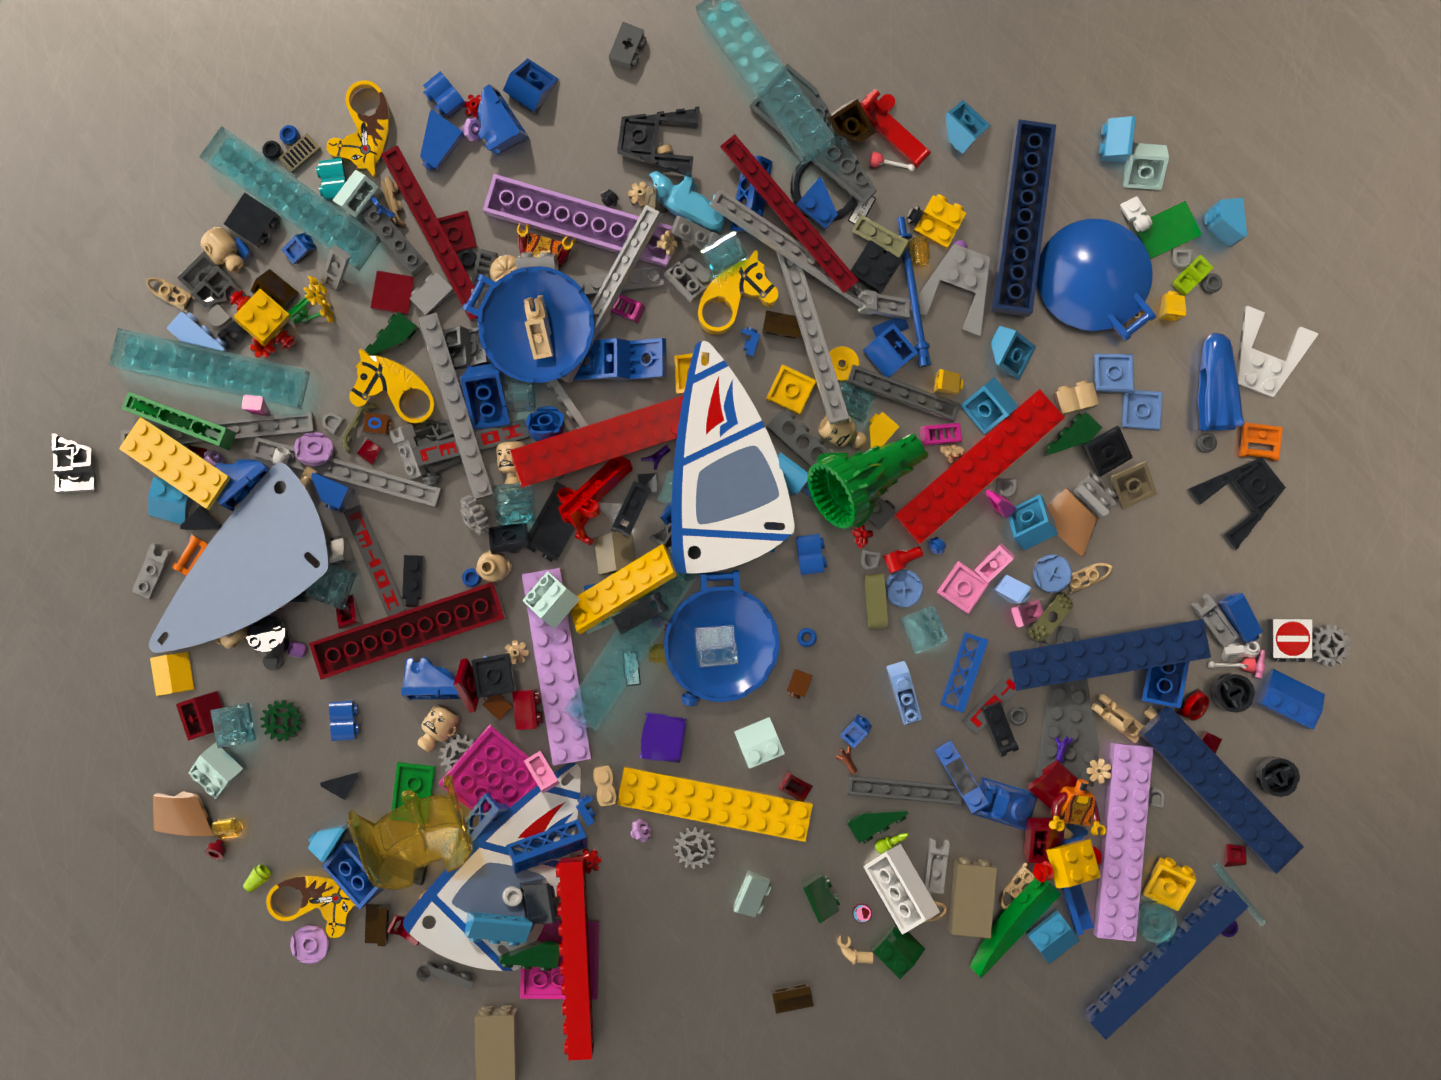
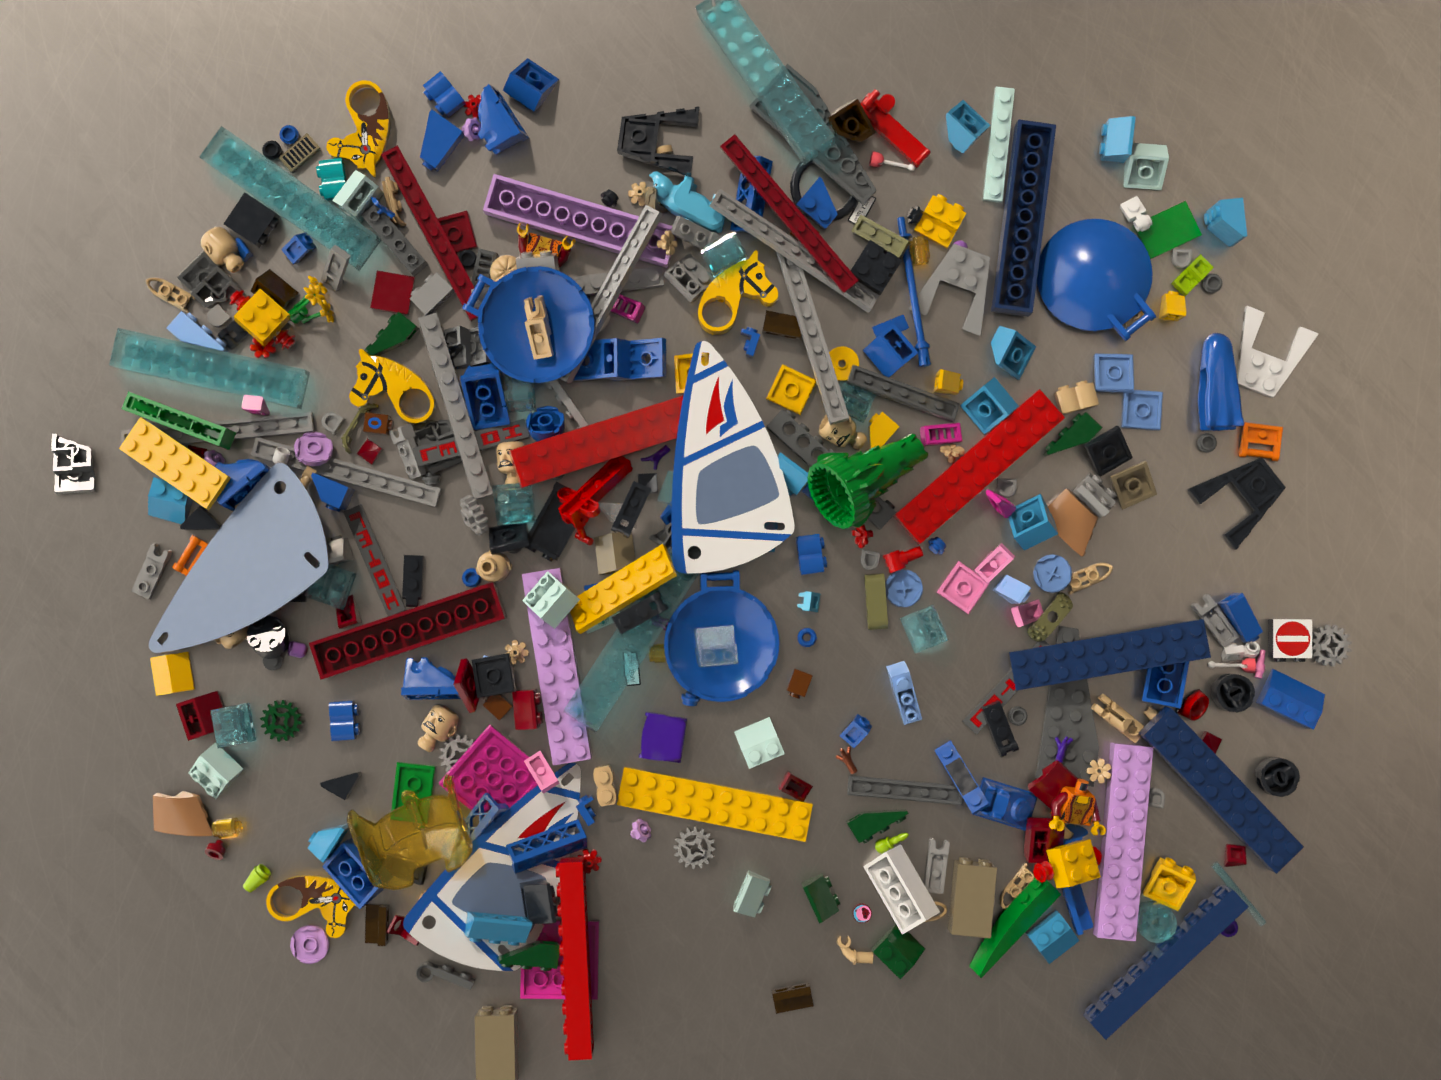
(512, 896): white tile -> none
(627, 34): dark grey brick -> none
(811, 601): none -> medium azure tile
(884, 305): light grey plate -> none
(971, 674): blue fence -> none
(998, 144): none -> light aqua plate

